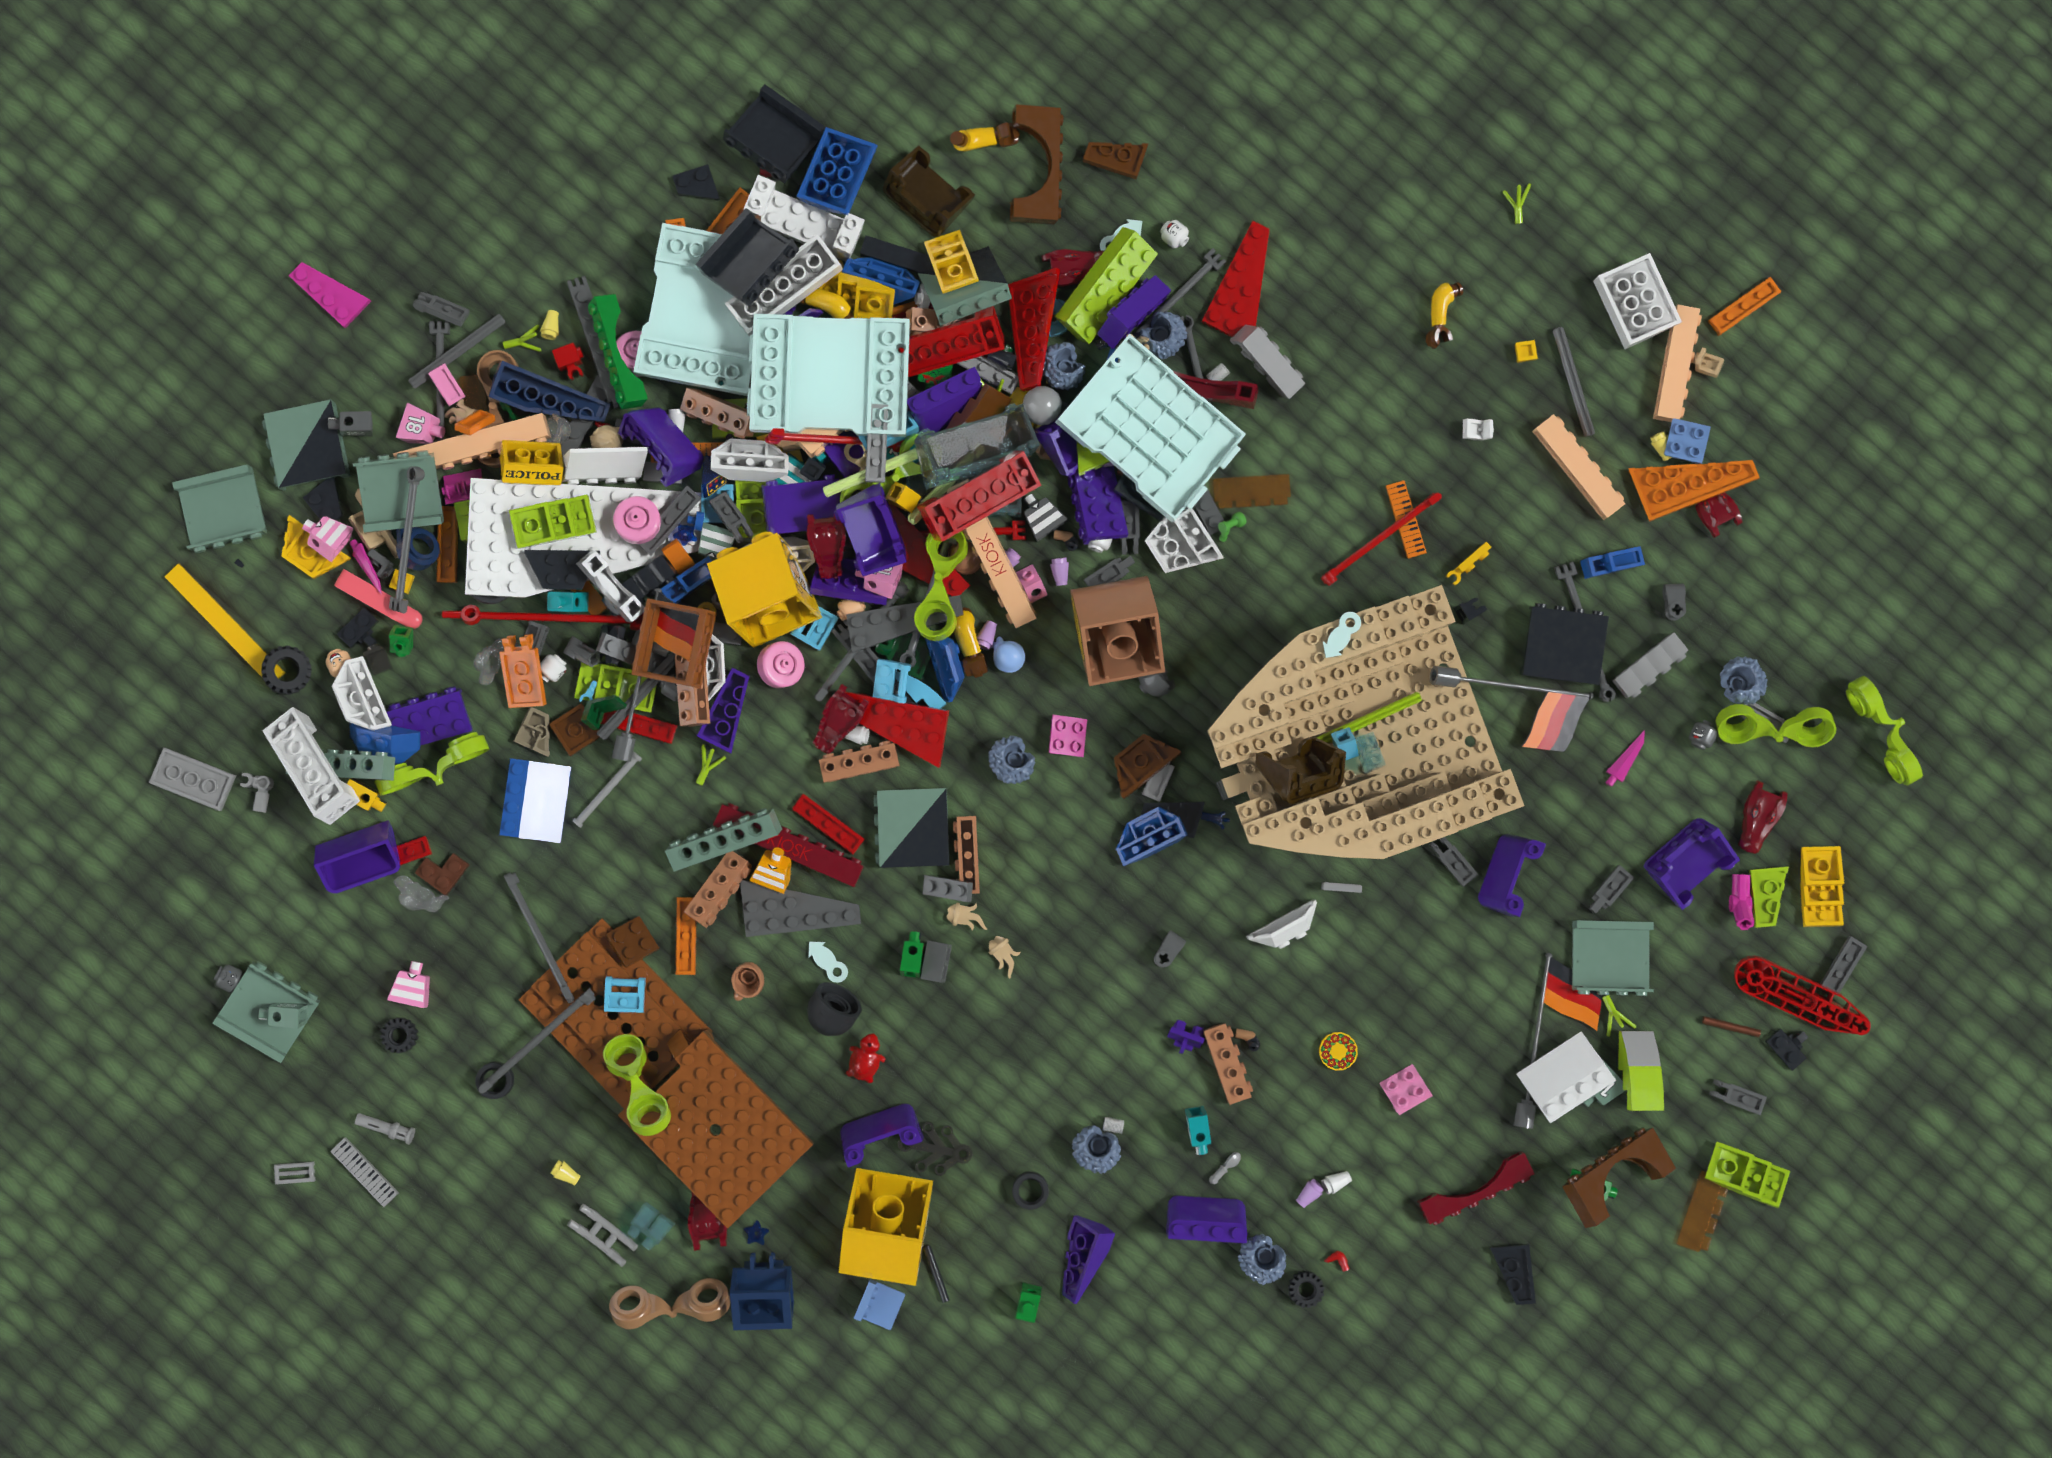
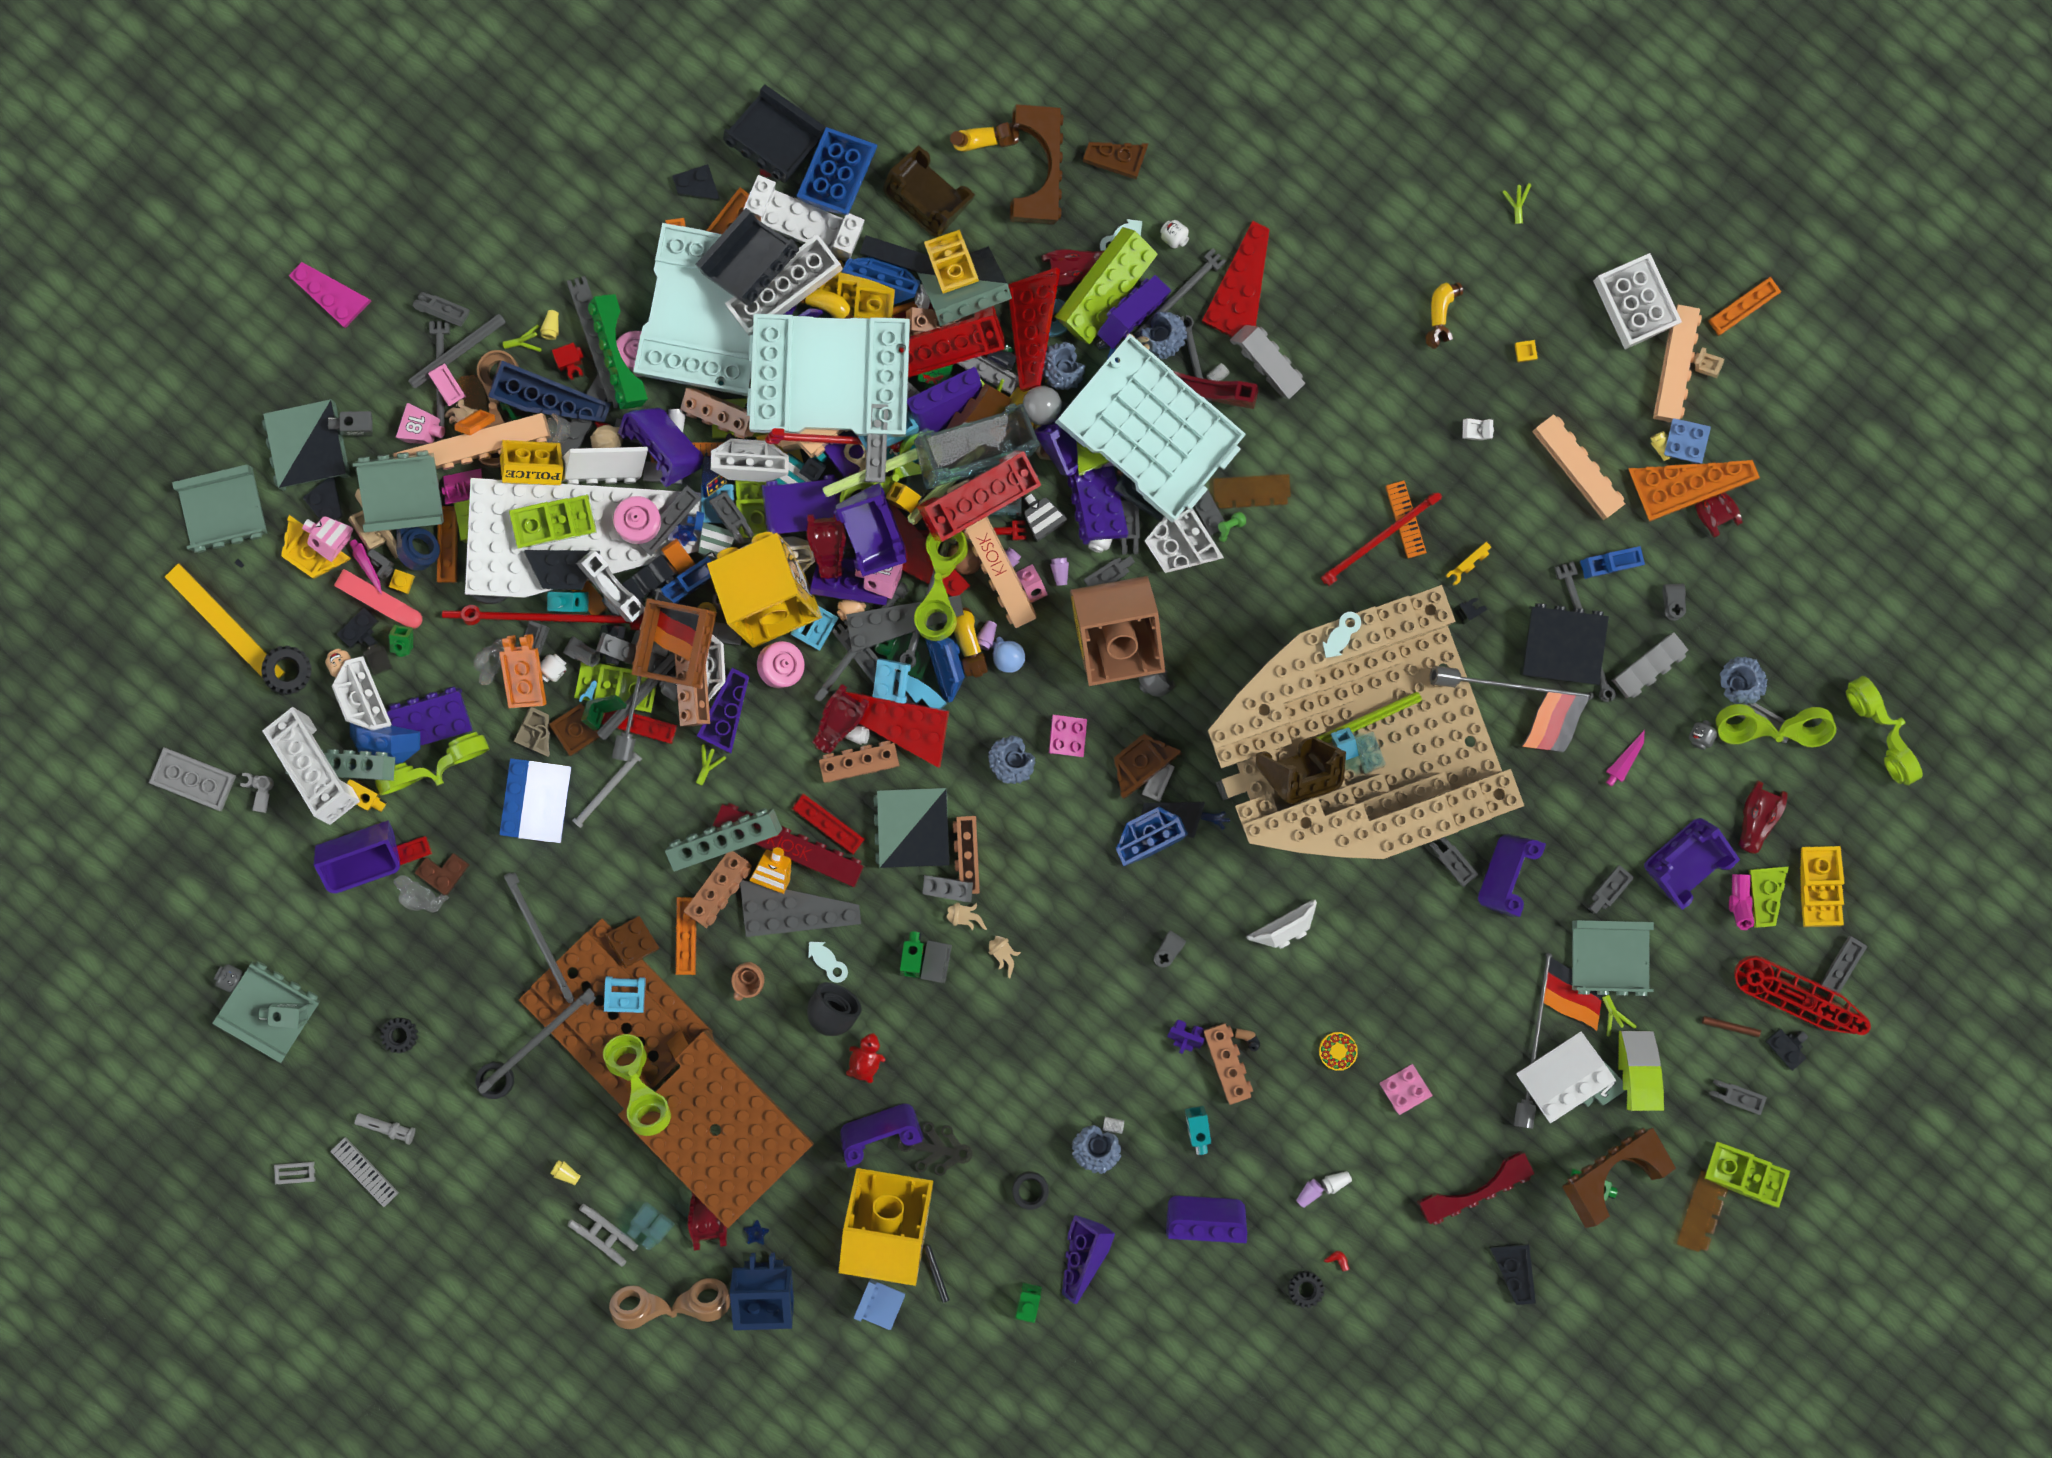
(397, 603): dark grey hinge -> none
(411, 987): bright pink torso -> none
(1068, 538): arm -> none
(1231, 1161): light grey piece -> none
(1262, 1259): sand blue hair -> none
(1341, 887): light grey tile -> none
(1573, 381): dark grey axle -> none

